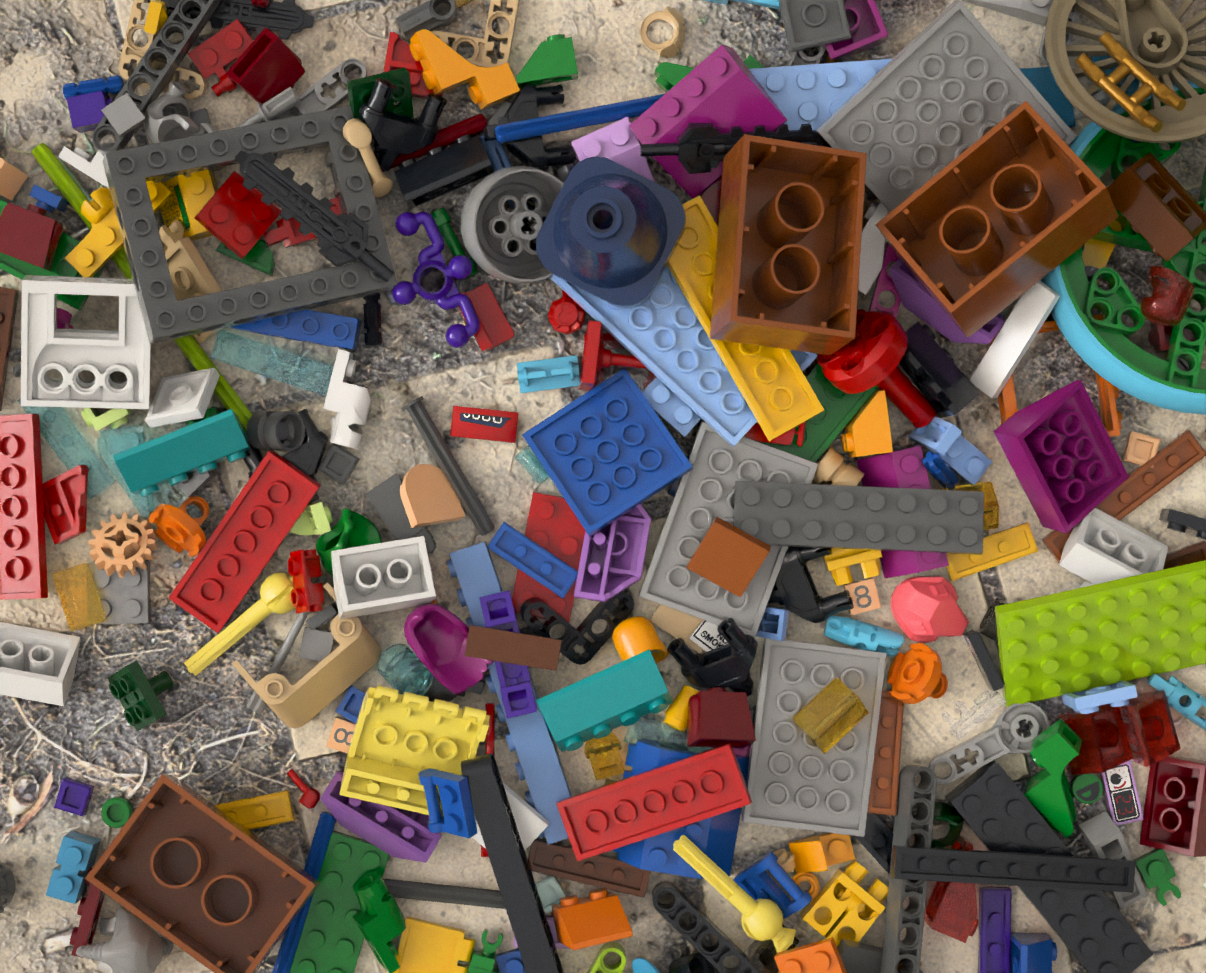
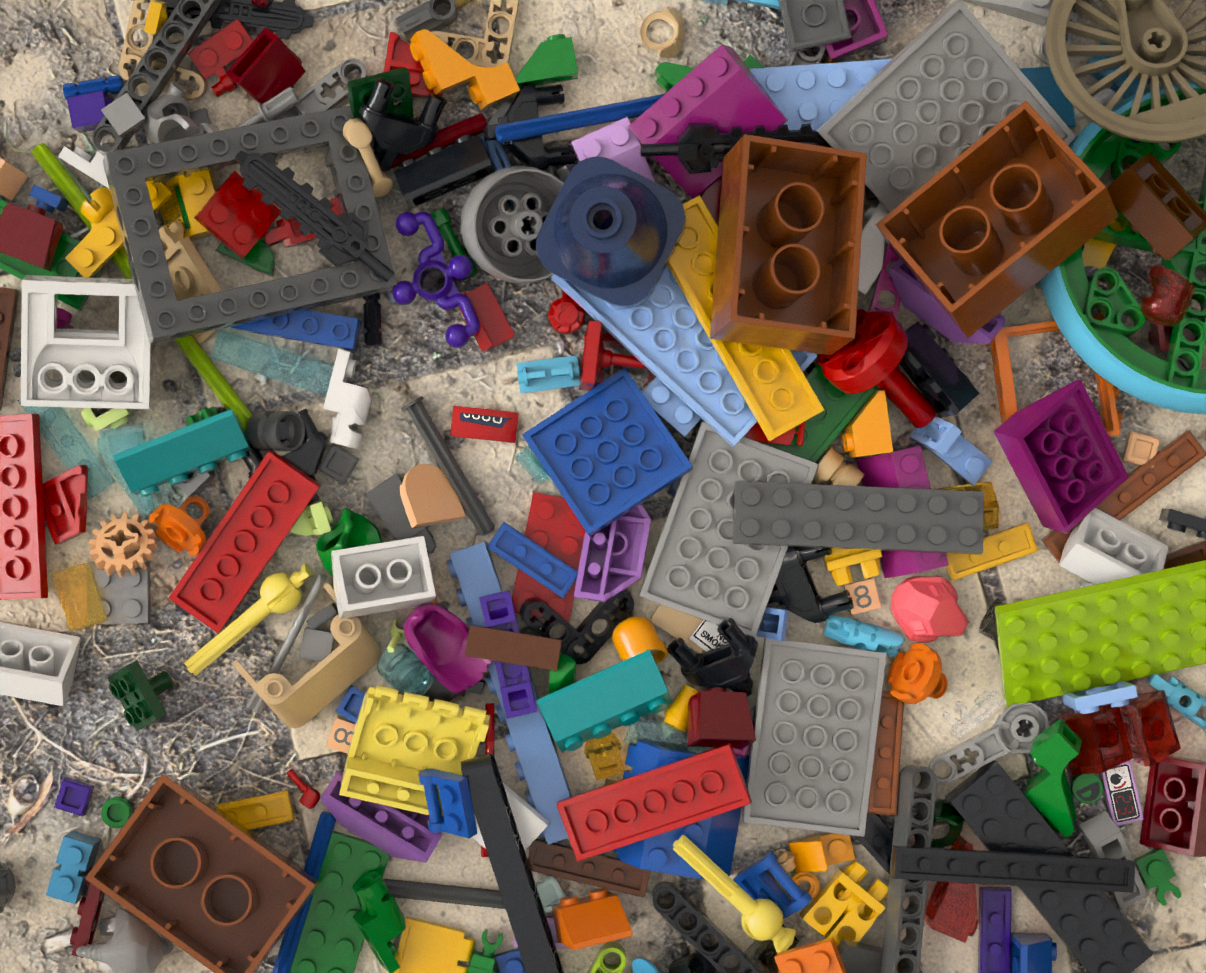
(182, 397): white tile -> none
(302, 567): red hinge -> none
(397, 635): none -> yellowish green hand
(564, 675): none -> green piece
(728, 556): dark orange tile -> none
(830, 715): clear yellow panel -> none
(940, 470): blue axle -> none
(983, 660): black tile -> none
(1014, 339): white tile -> none
(1128, 65): pearl gold piece -> none

